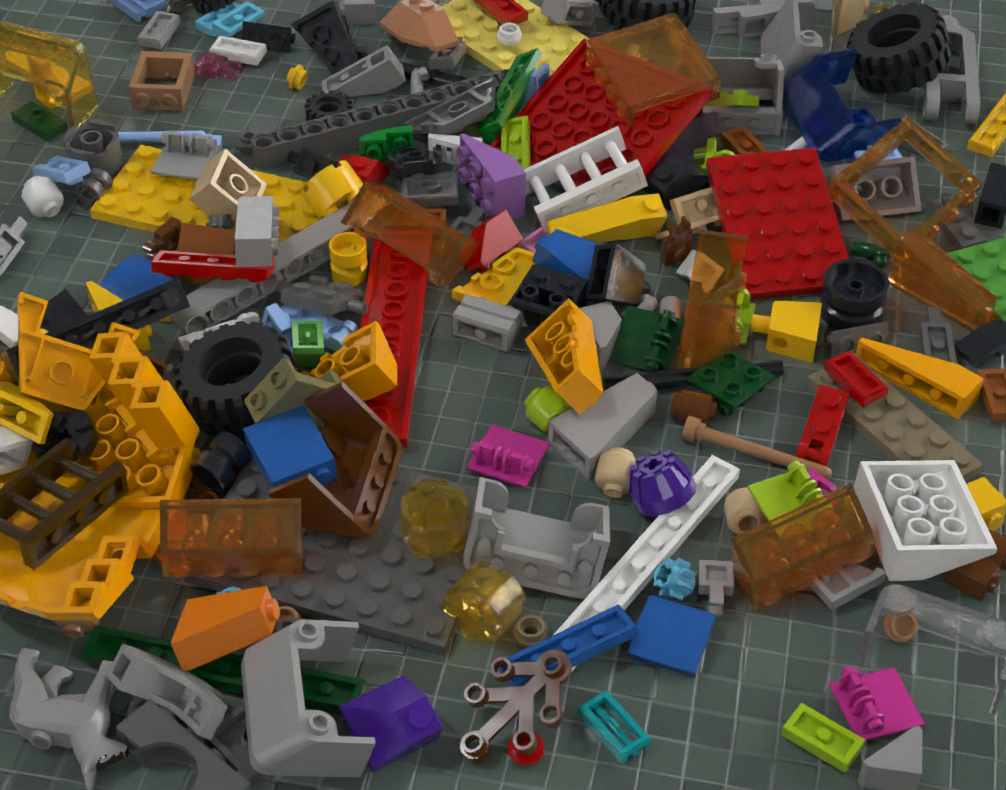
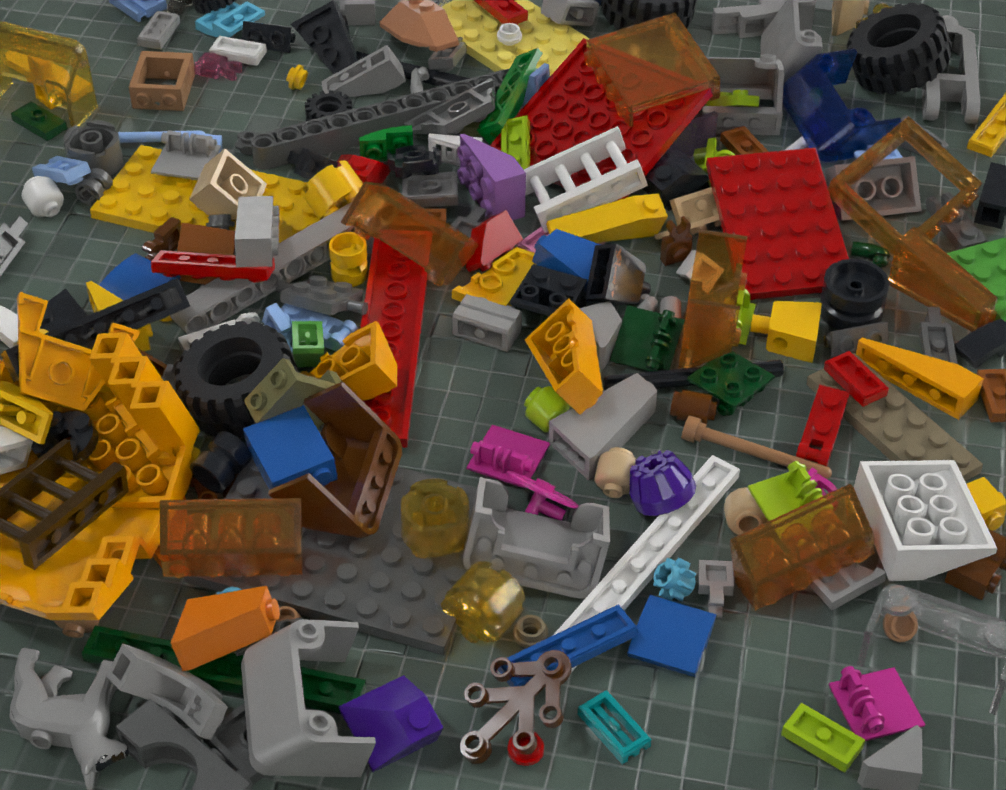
(538, 501): none -> dark pink shield

